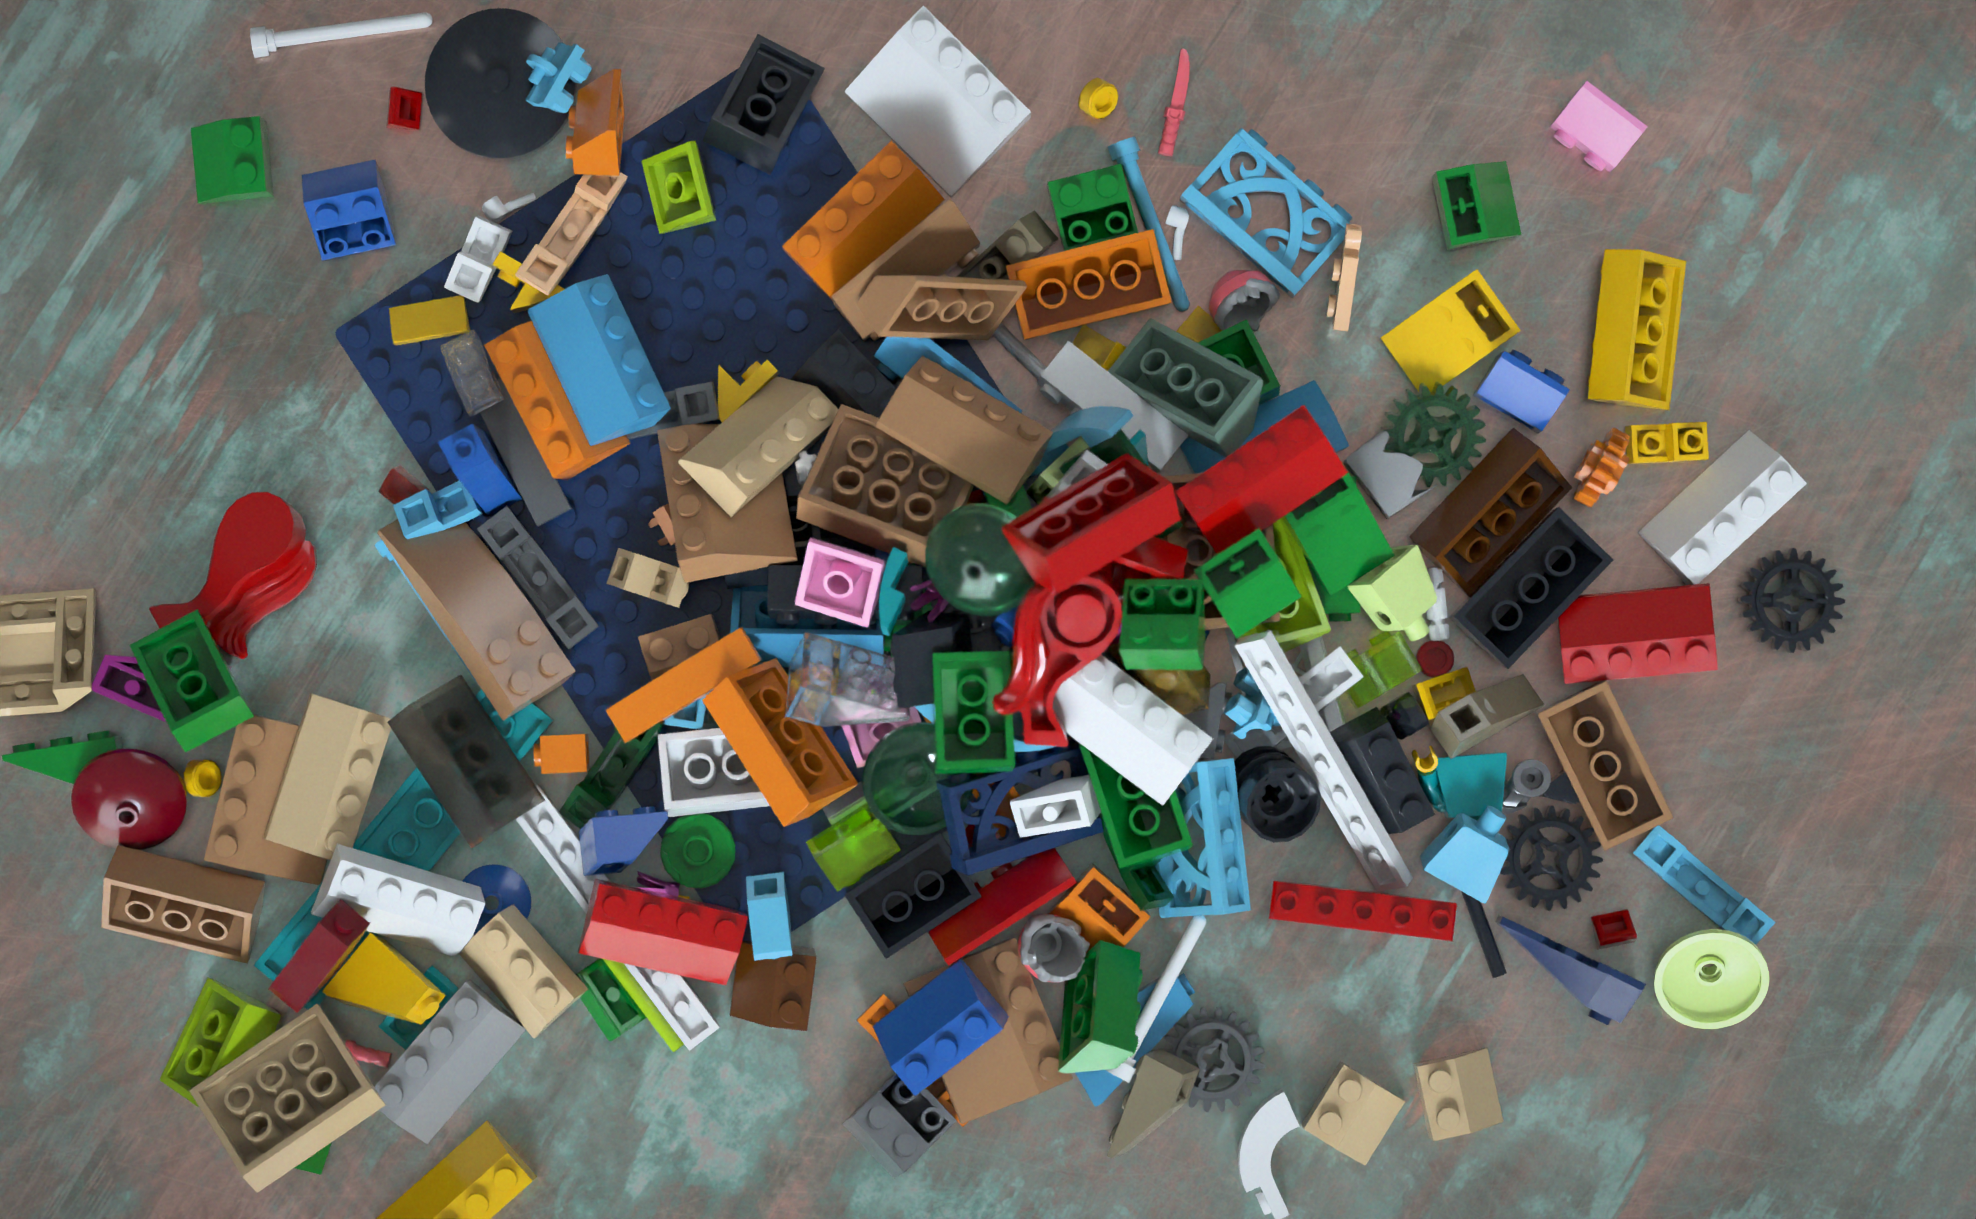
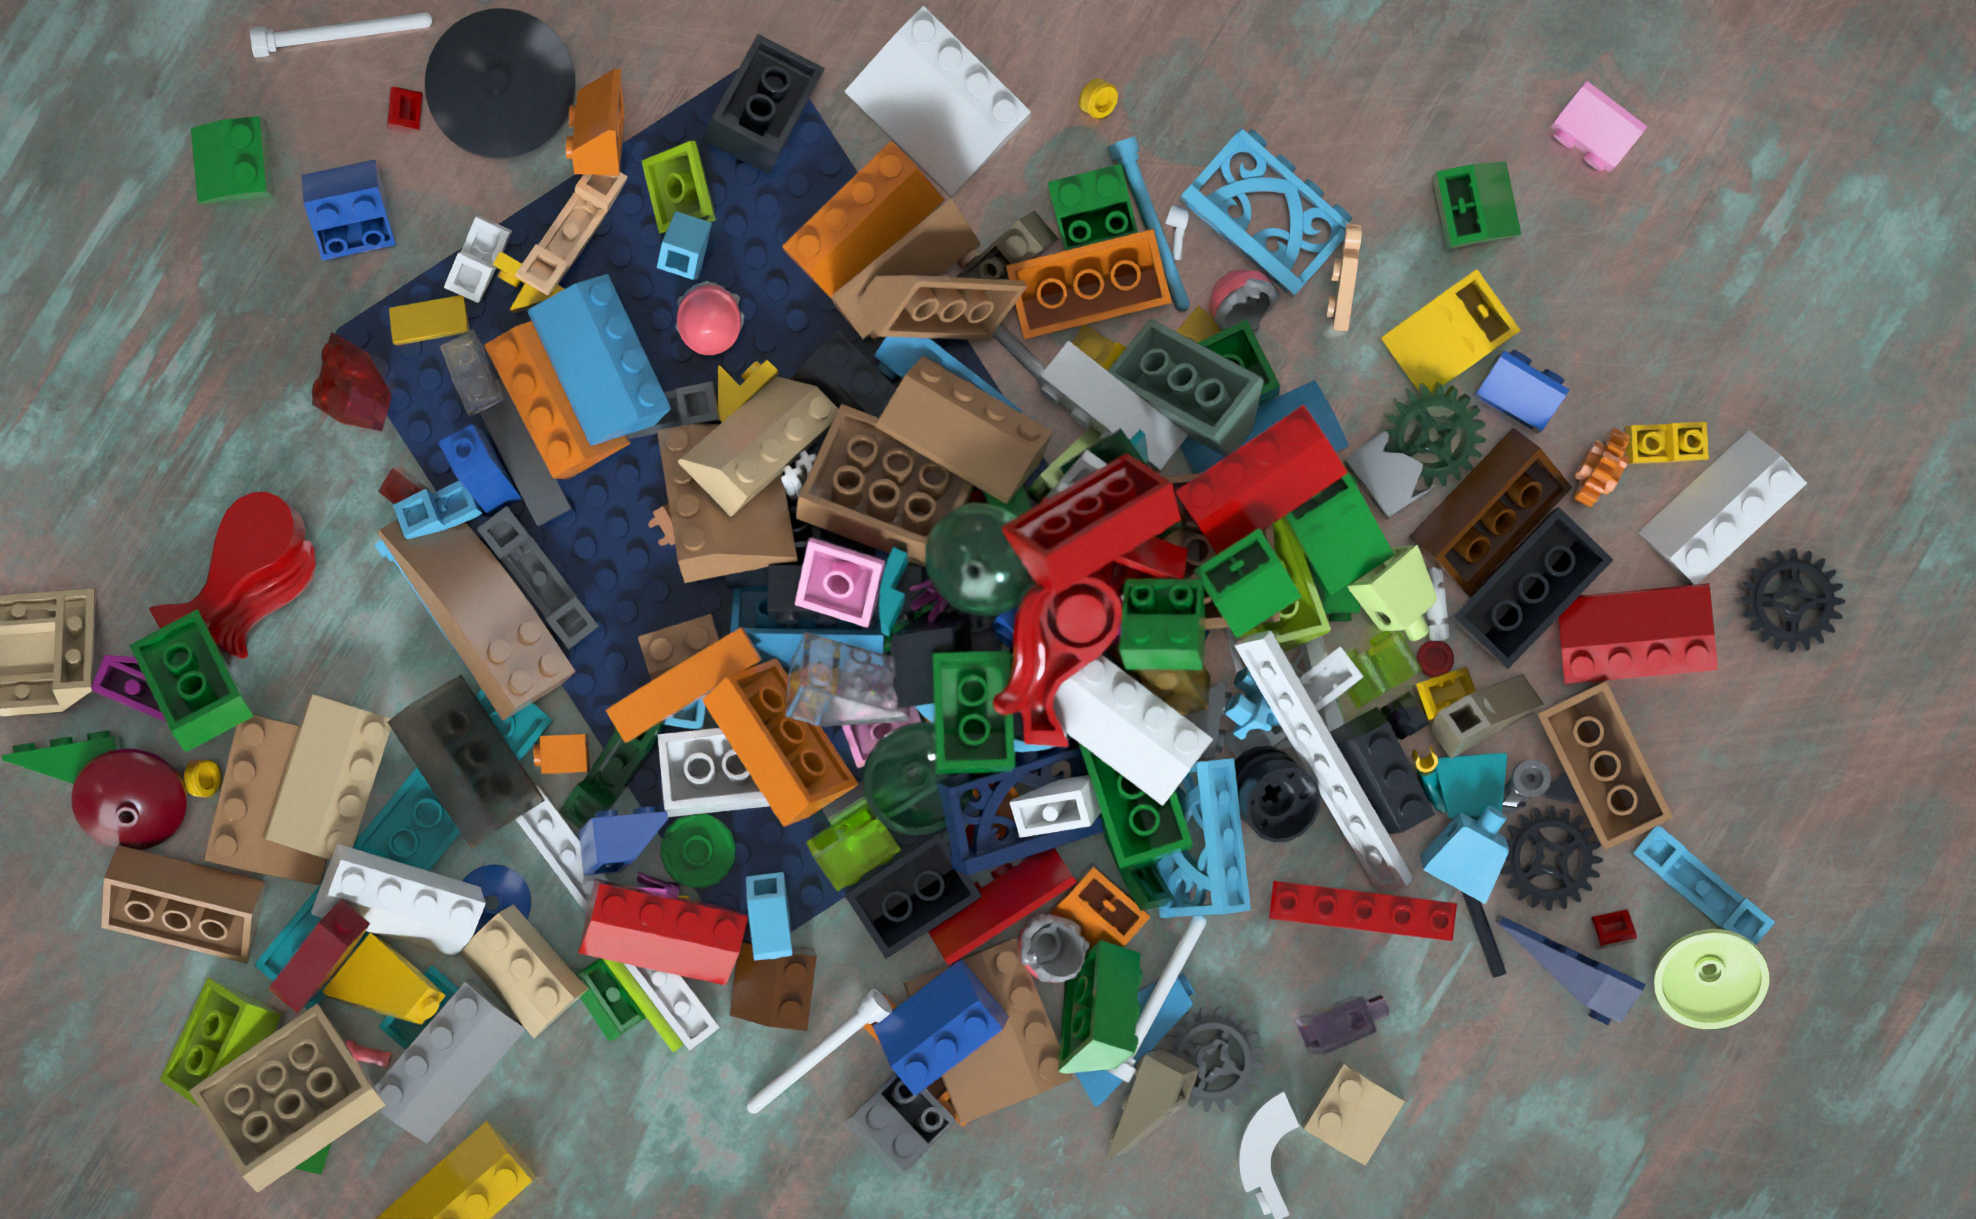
(350, 386): none -> clear red slope
(497, 211): white hand -> none
(552, 73): medium azure hips -> none
(648, 577): tan brick -> none
(684, 246): none -> medium azure slope
(709, 318): none -> coral hair
(793, 481): none -> white axle
(872, 1008): none -> white piece
(1092, 423): medium azure slope -> none
(1175, 112): coral piece -> none
(1328, 1026): none -> clear purple torso
(1458, 1094): tan slope -> none
(1636, 329): yellow slope -> none

